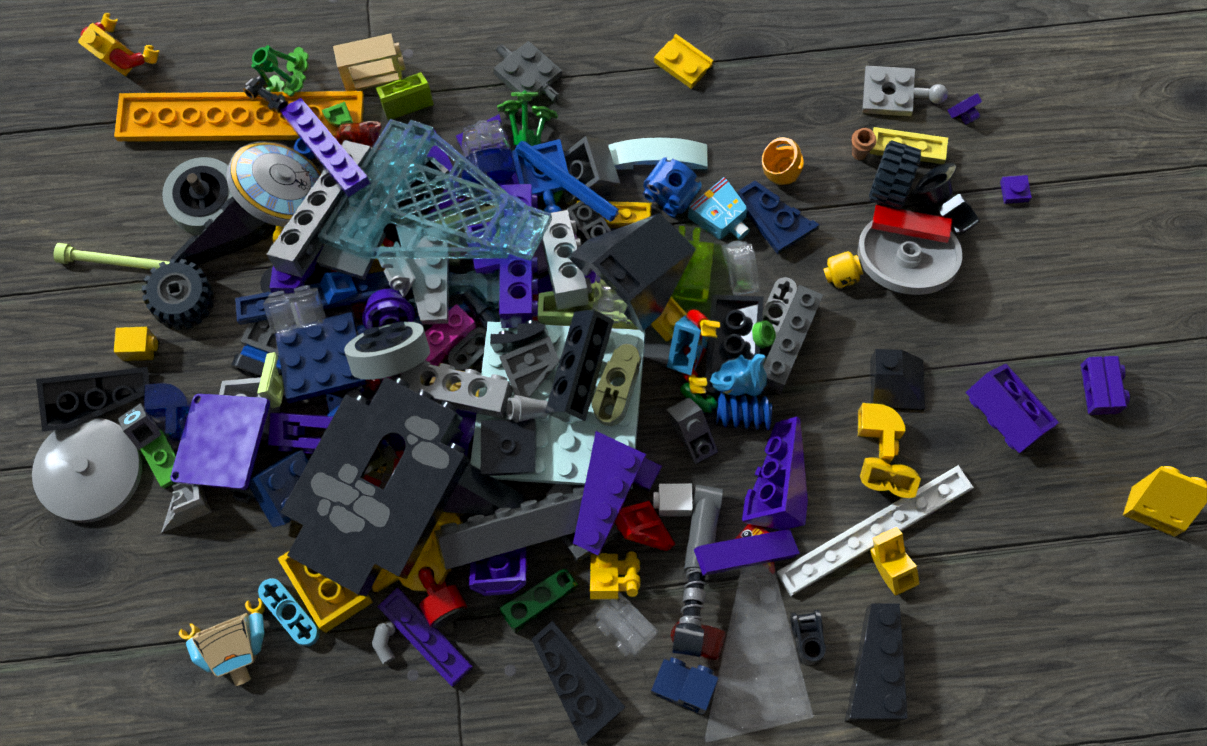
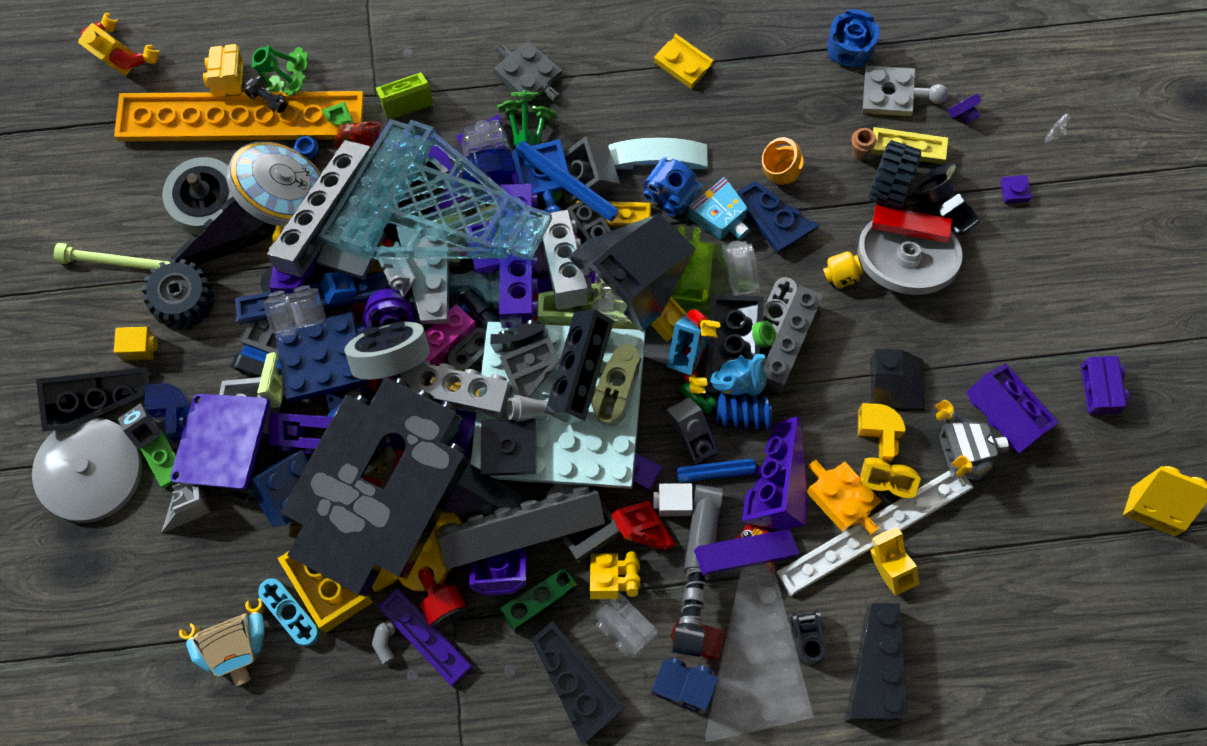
(224, 70): none -> yellow brick
(325, 147): plate -> none
(371, 73): tan window -> none
(607, 484): dark purple wing -> none
(716, 470): none -> blue axle
(843, 496): none -> light orange plate
(852, 38): none -> blue brick
(967, 444): none -> torso
(1058, 127): none -> clear helmet

